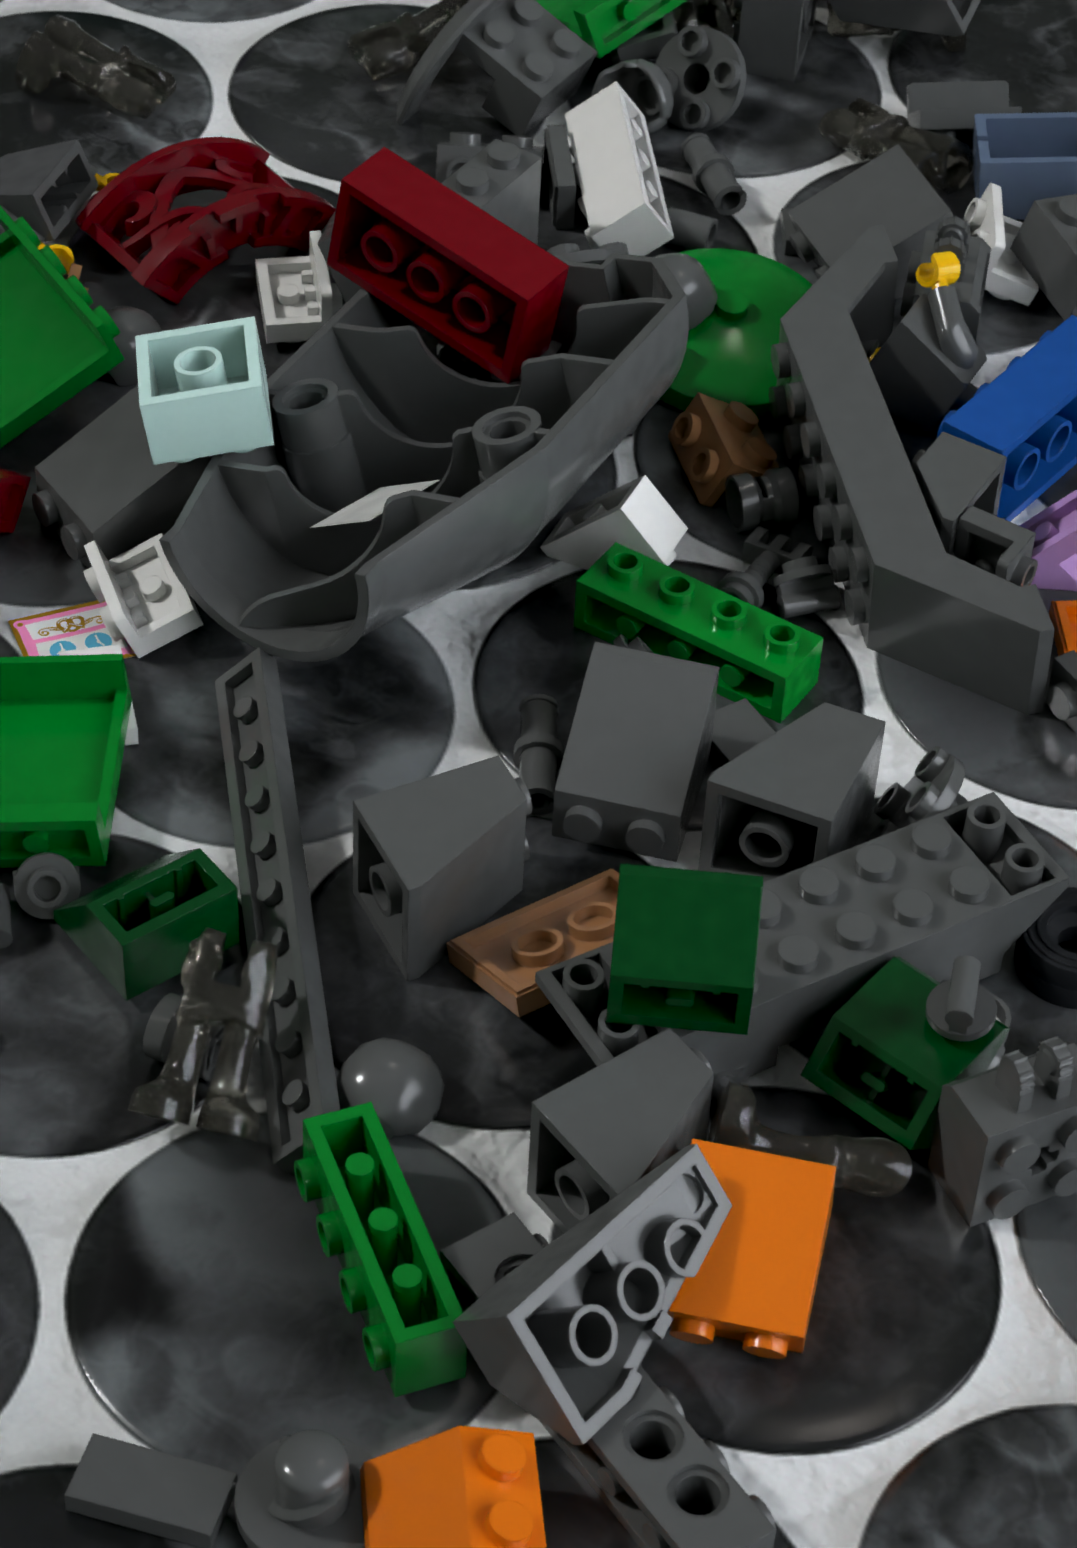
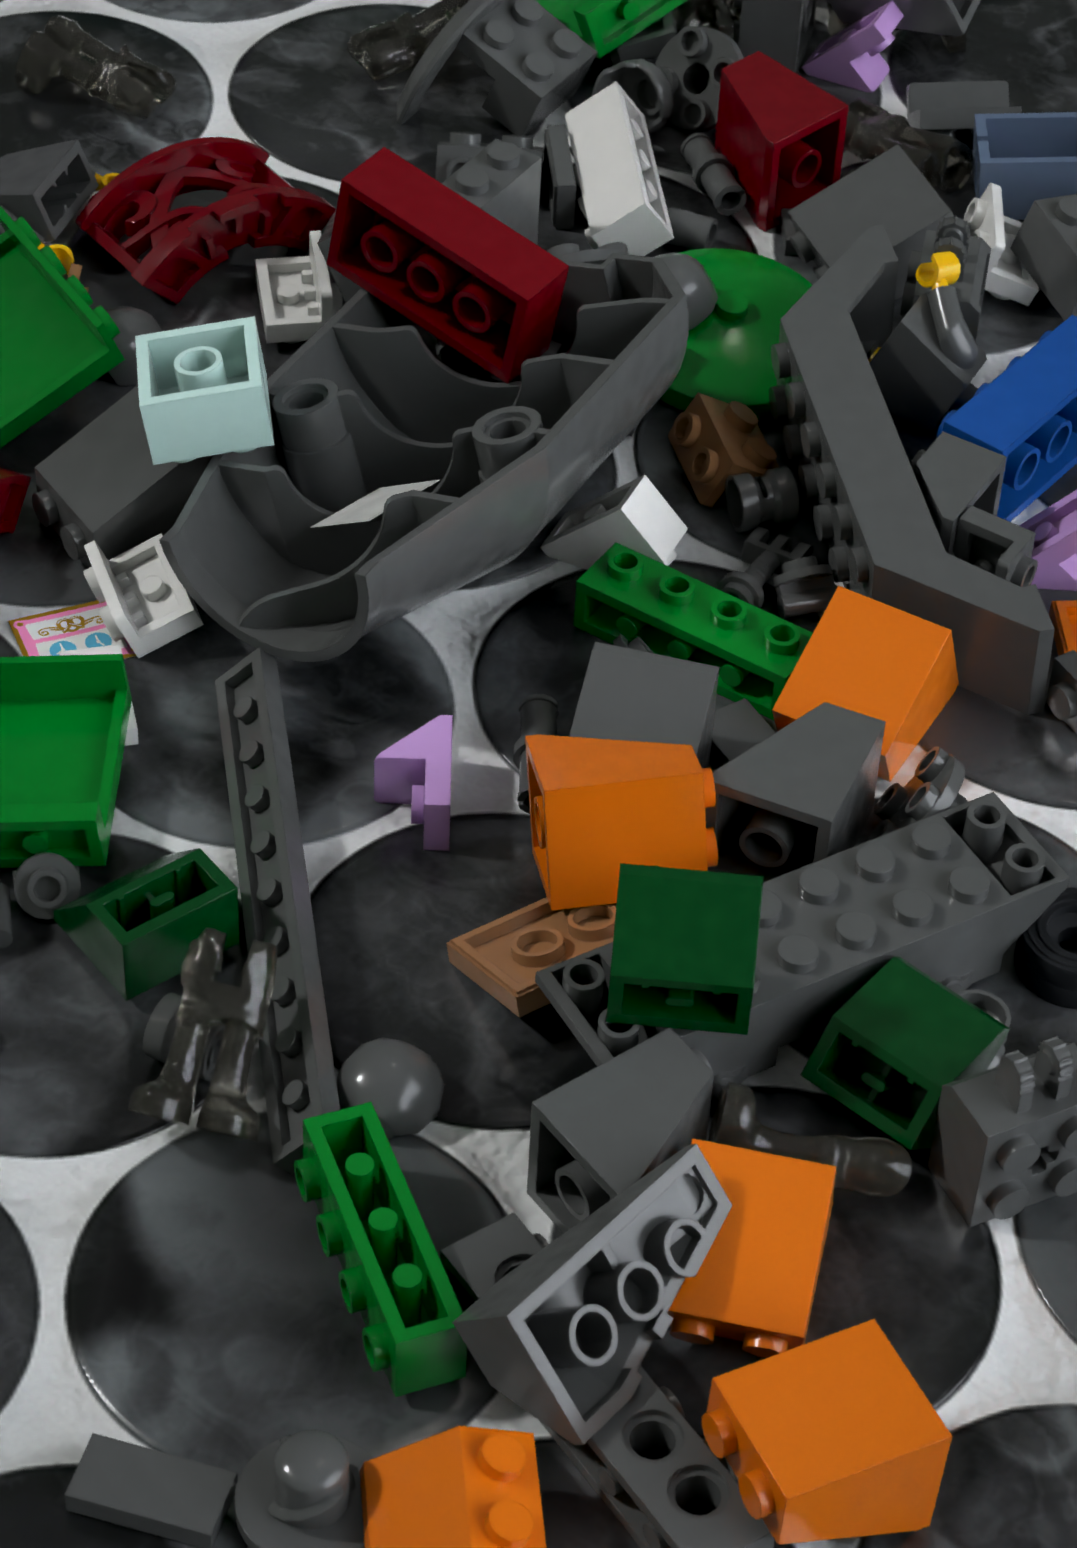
(420, 775): none -> lavender slope
(439, 858): dark grey slope -> none
(611, 806): none -> orange slope
(778, 135): none -> dark red slope
(830, 1439): none -> orange slope
(854, 53): none -> lavender slope
(875, 665): none -> orange slope
(962, 1006): dark grey plate -> none

